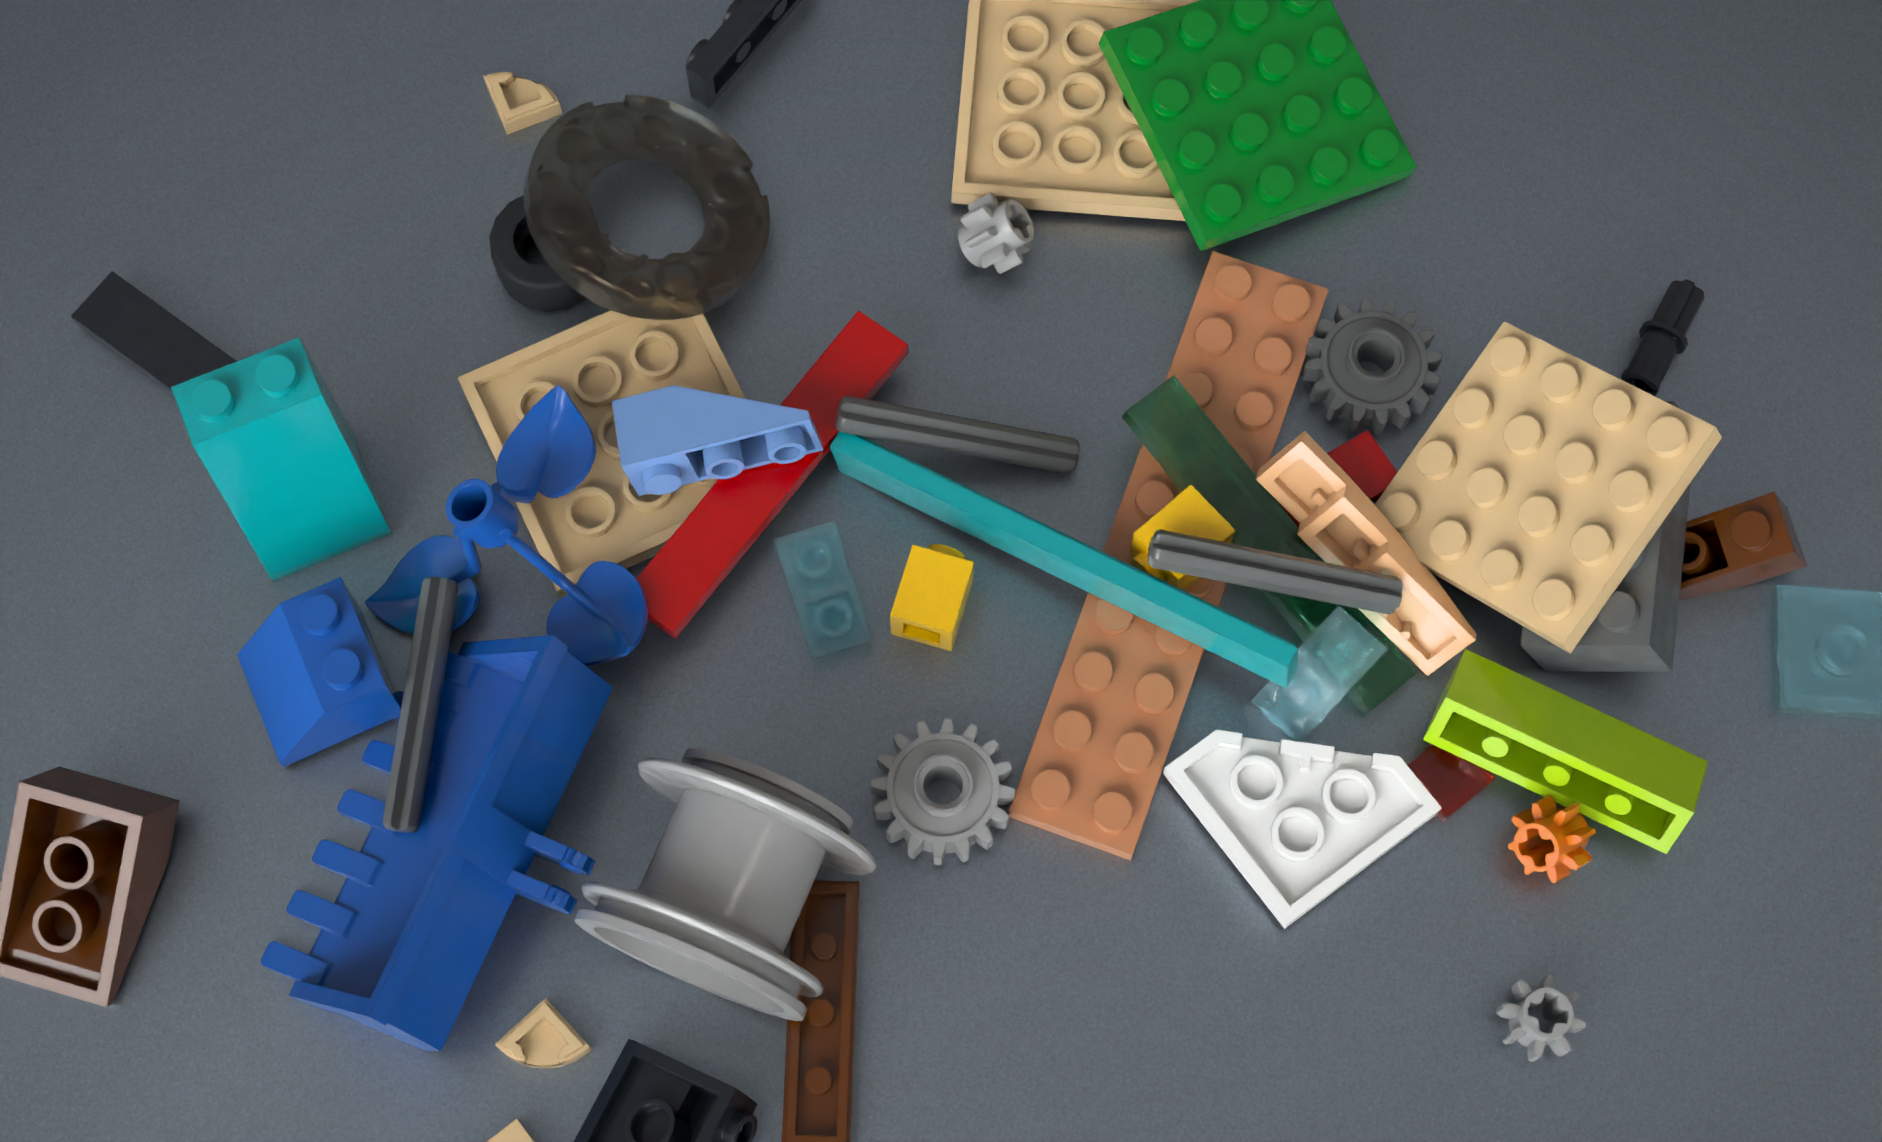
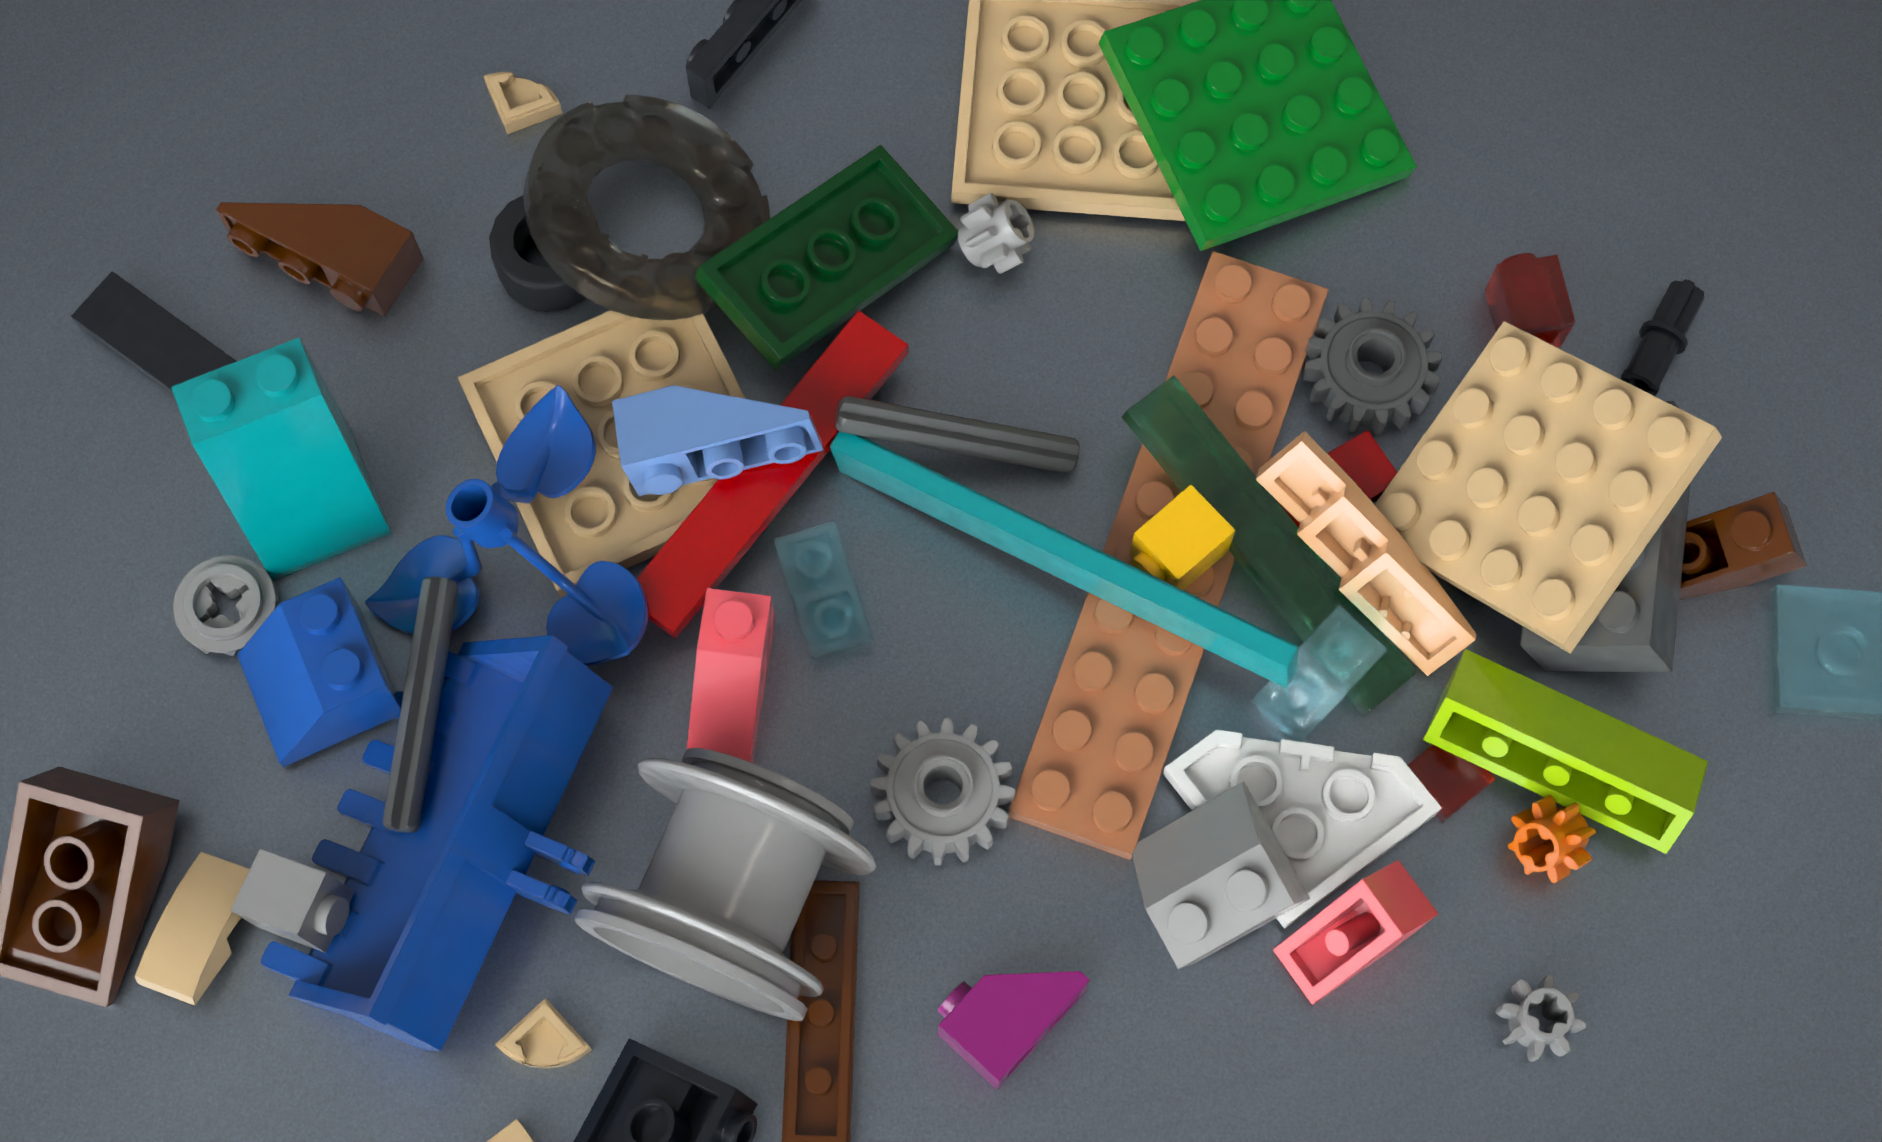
(193, 931): none -> tan slope
(196, 604): none -> light grey gear
(293, 901): none -> light grey brick
(338, 245): none -> reddish brown slope
(731, 672): none -> coral slope
(826, 256): none -> dark green plate
(932, 596): yellow brick -> none
(1006, 1017): none -> magenta slope
(1215, 876): none -> light grey slope
(1274, 572): dark grey axle -> none
(1355, 931): none -> coral slope
(1531, 297): none -> clear red brick

